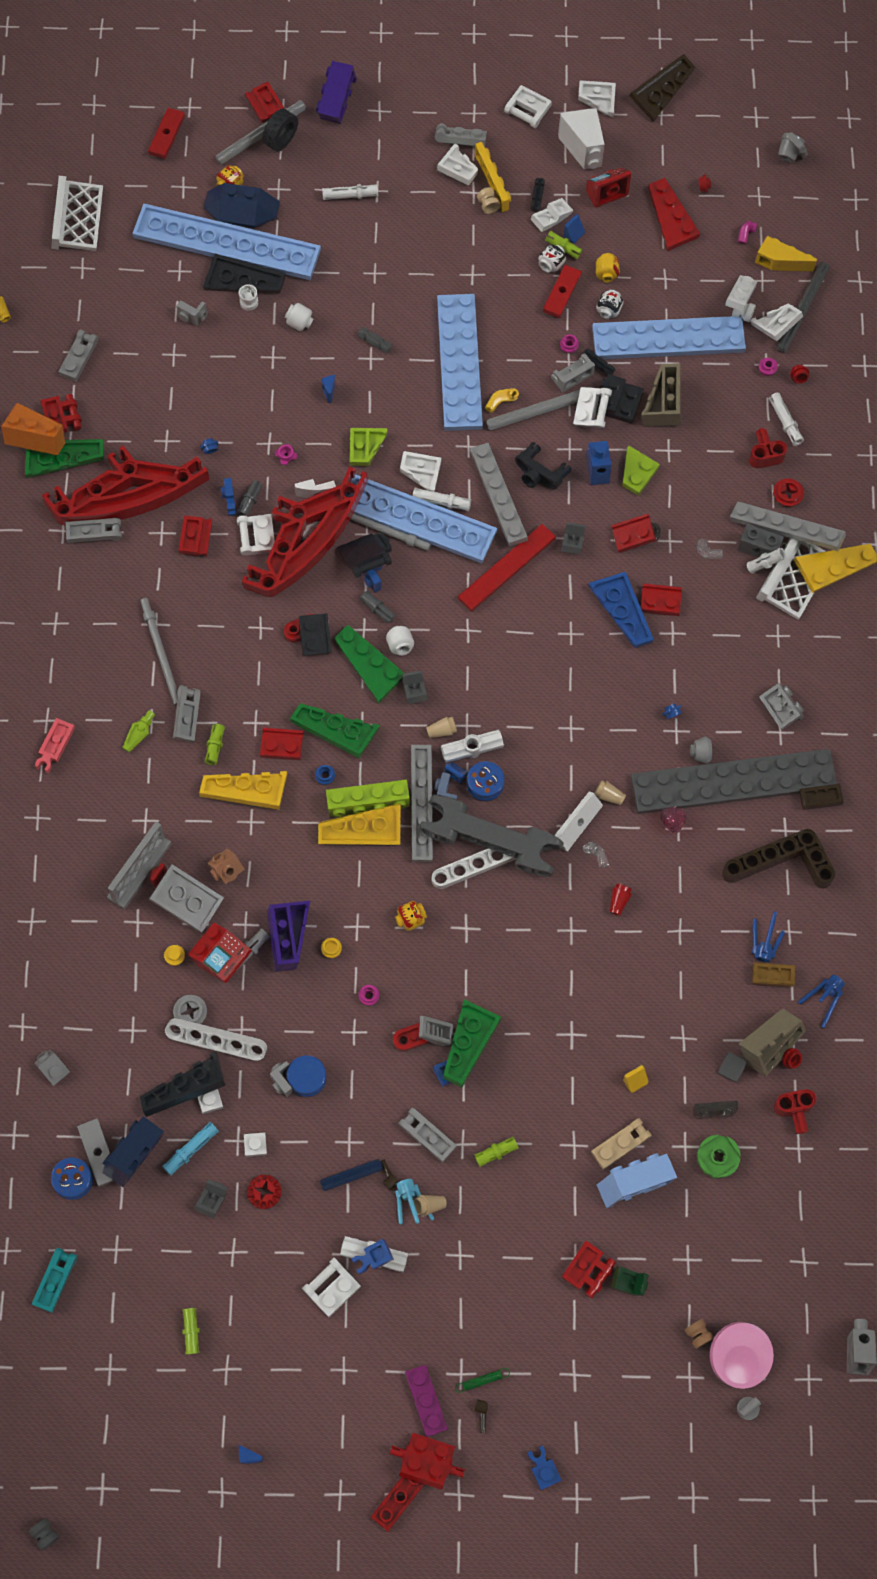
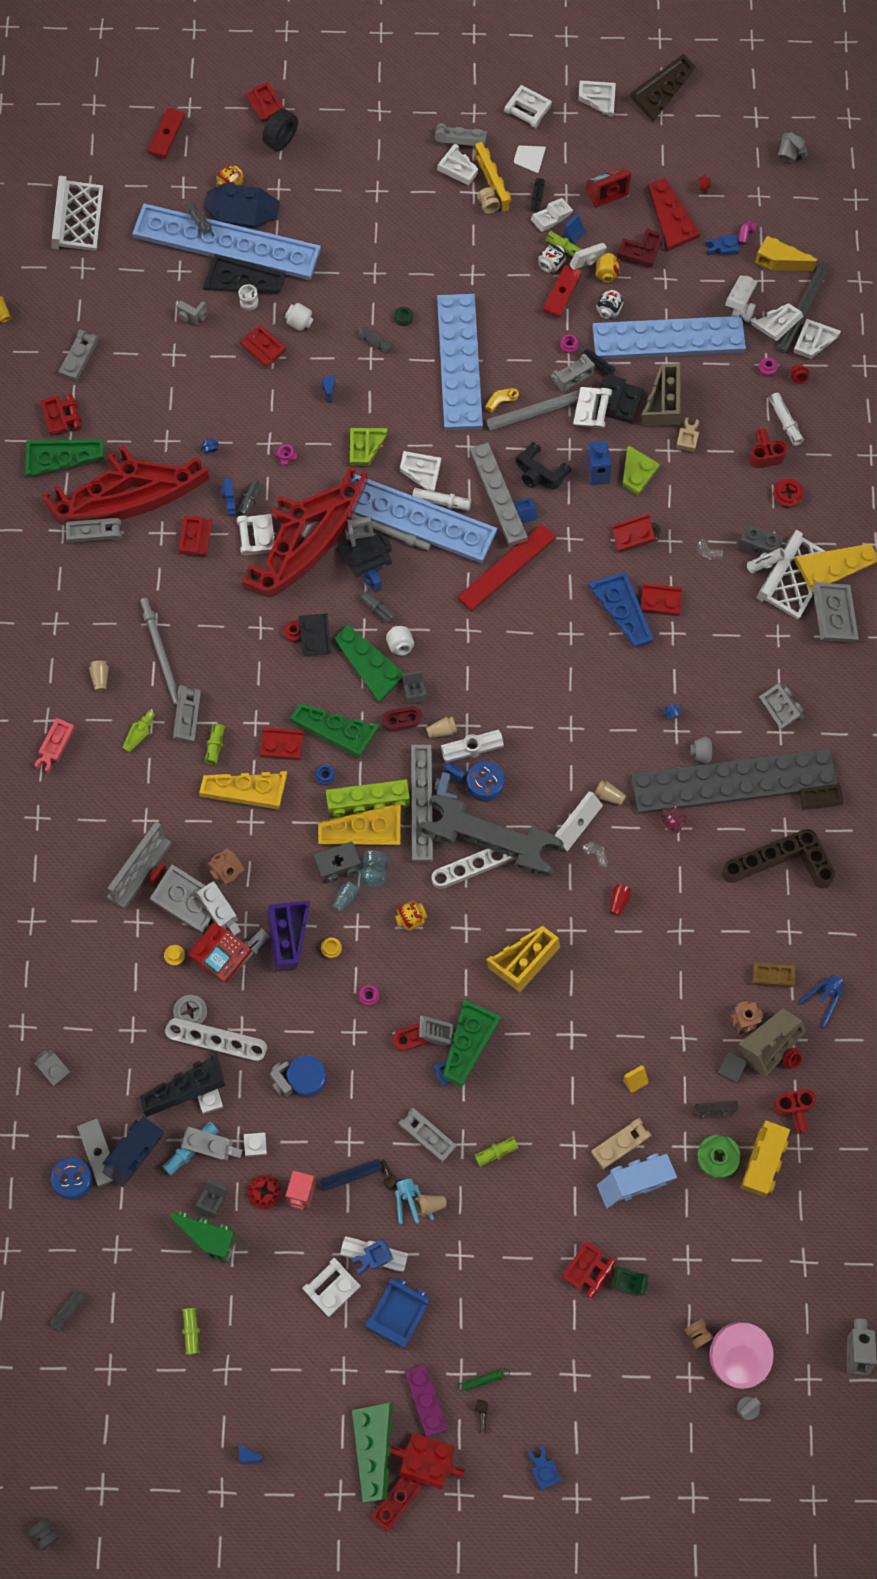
(32, 431): orange wedge -> none
(54, 1280): teal plate -> none
(67, 1310): none -> dark grey axle
(99, 675): none -> tan cone
(198, 218): none -> dark grey axle
(209, 1144): none -> light grey hinge
(211, 1240): none -> green slope
(218, 907): none -> light grey hinge
(252, 137): light grey axle -> none
(263, 346): none -> red plate
(300, 1190): none -> coral brick
(308, 489): white slope -> none
(336, 91): dark purple wedge -> none
(345, 854): none -> dark grey brick
(346, 895): none -> clear light blue cone
(350, 192): white pin -> none
(358, 529): none -> light grey bracket
(372, 1445): none -> green wing
(374, 868): none -> clear light blue wheel
(398, 1313): none -> blue panel
(401, 717): none -> dark red plate
(403, 316): none -> dark green tile
(524, 959): none -> yellow wedge
(526, 510): none -> blue slope
(530, 157): none -> white sticker
(573, 538): dark grey bracket -> none
(583, 136): white slope -> none
(587, 256): none -> white plate
(644, 252): none -> dark red plate
(688, 436): none -> tan plate
(724, 245): none -> blue plate
(744, 1023): none -> nougat brick
(764, 951): blue plant -> none
(765, 1159): none -> yellow wedge
(788, 526): light grey plate -> none
(814, 338): none -> white wing
(835, 612): none -> light grey plate

